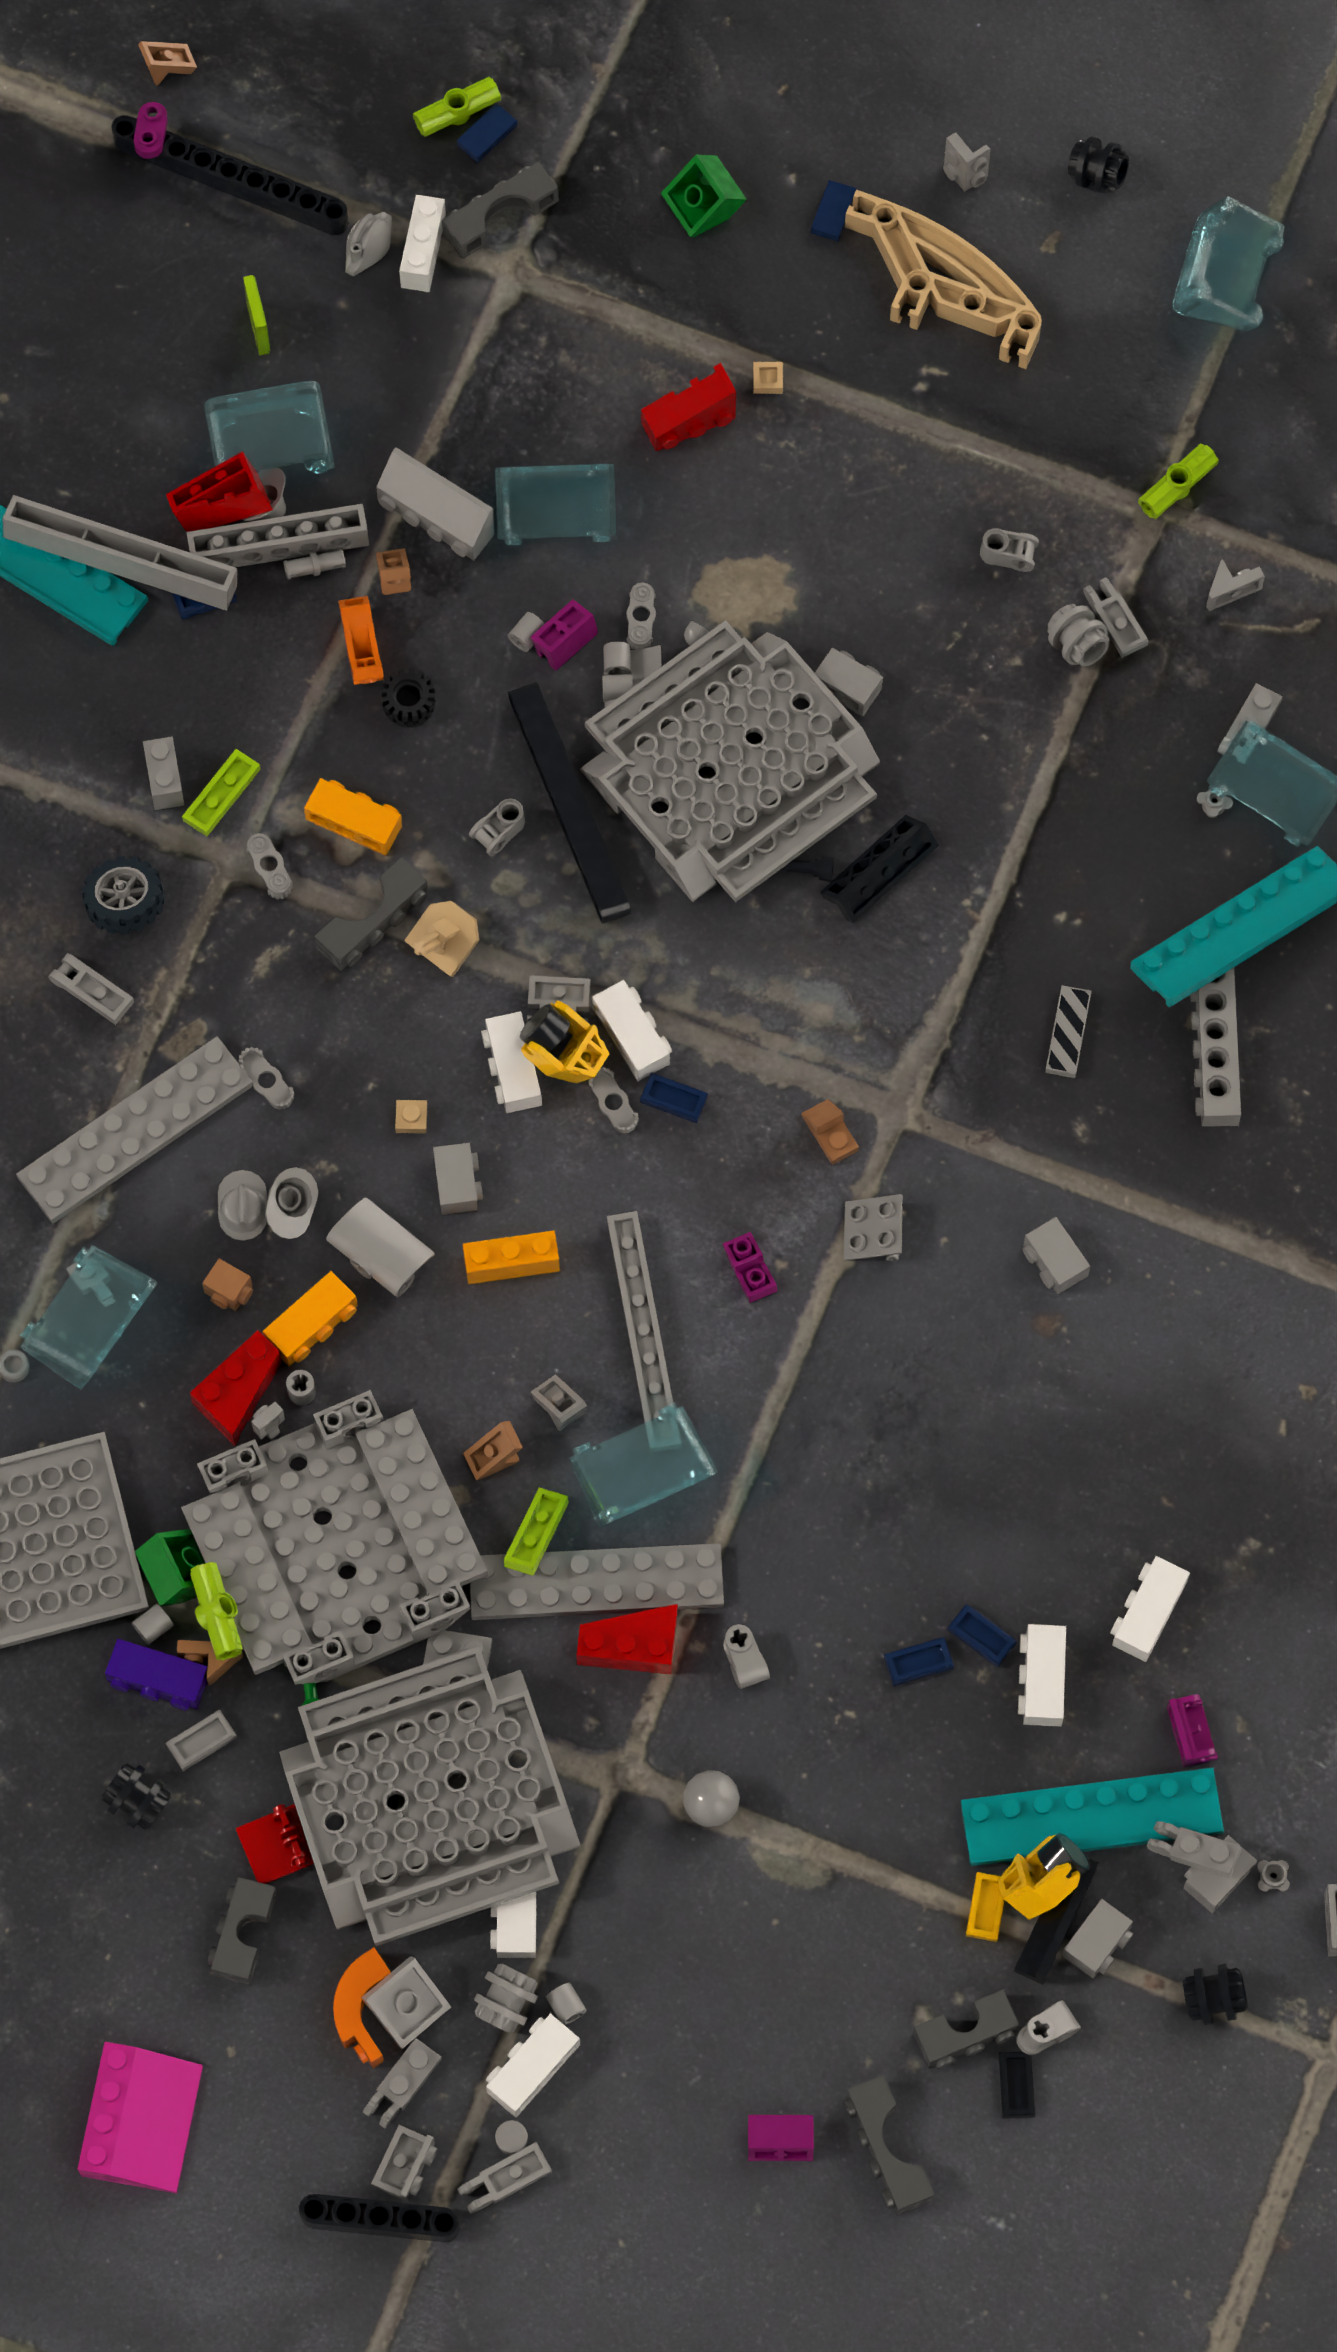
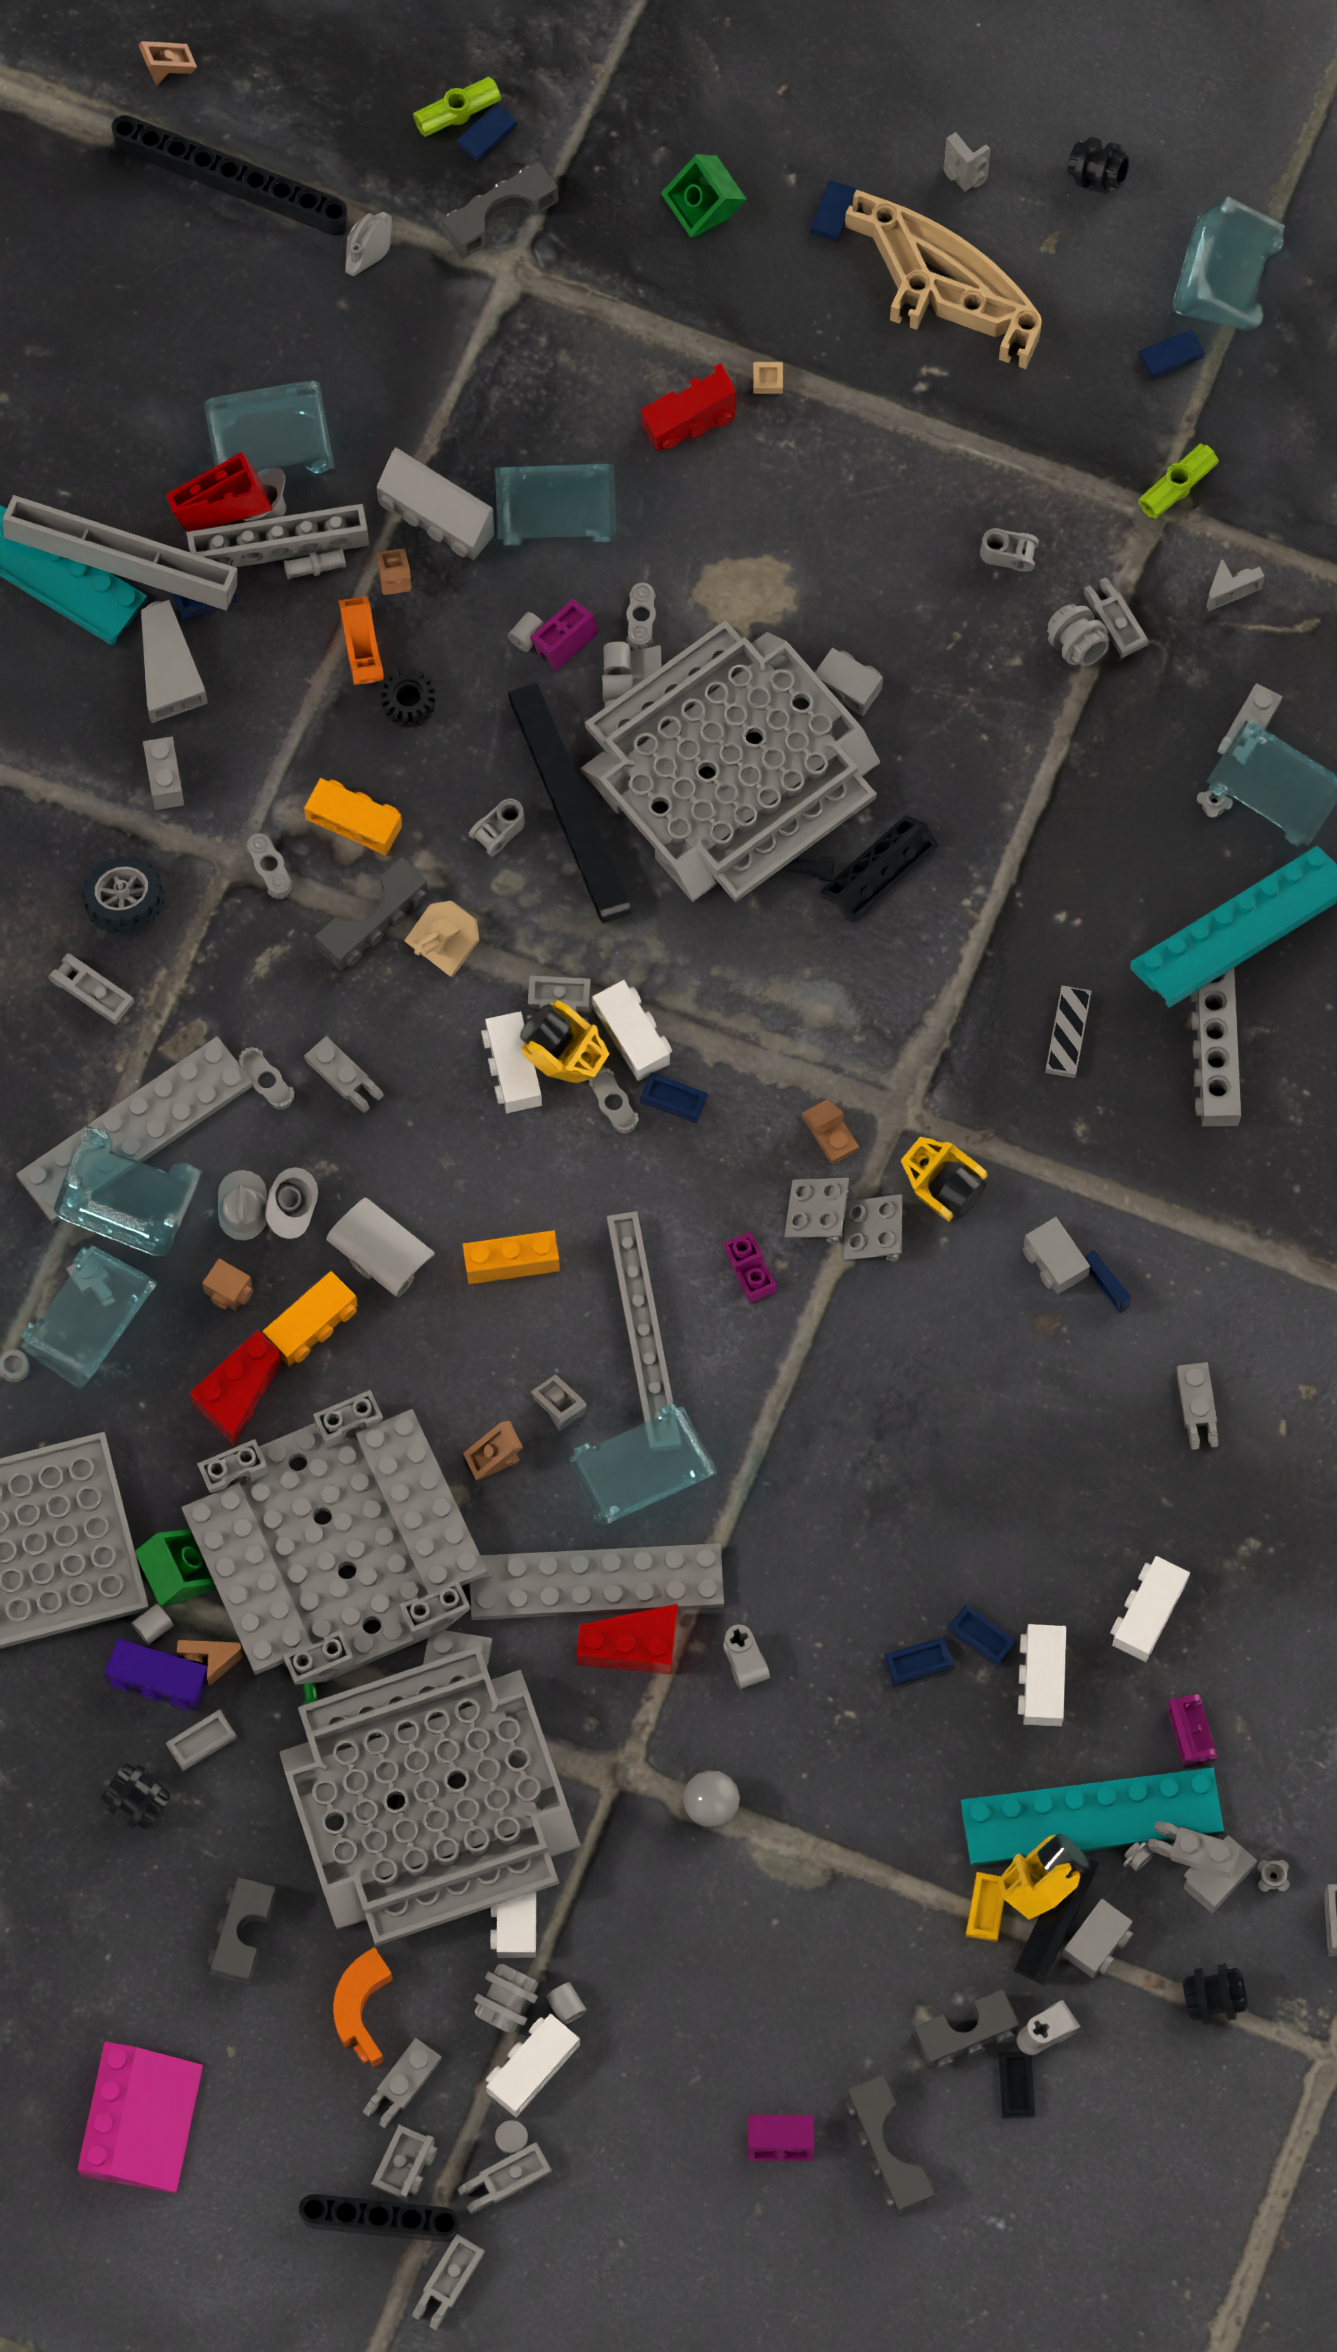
(124, 1195): none -> clear light blue windscreen
(150, 127): magenta plate -> none
(169, 668): none -> light grey slope
(216, 1611): lime piece -> none
(221, 792): lime plate -> none
(256, 314): lime tile -> none
(267, 1421): light grey plate -> none
(275, 1844): red hinge -> none
(300, 1377): light grey gear -> none
(341, 1073): none -> light grey hinge
(406, 2002): light grey plate -> none
(411, 1116): tan plate -> none
(422, 243): white brick -> none
(449, 2278): none -> light grey hinge
(456, 1179): light grey brick -> none
(536, 1531): lime plate -> none
(694, 632): light grey hinge -> none
(817, 1208): none -> light grey hinge
(961, 1189): none -> yellow piece
(1108, 1282): none -> dark blue tile
(1137, 1856): none -> light grey plate
(1171, 353): none -> dark blue tile
(1197, 1402): none -> light grey hinge

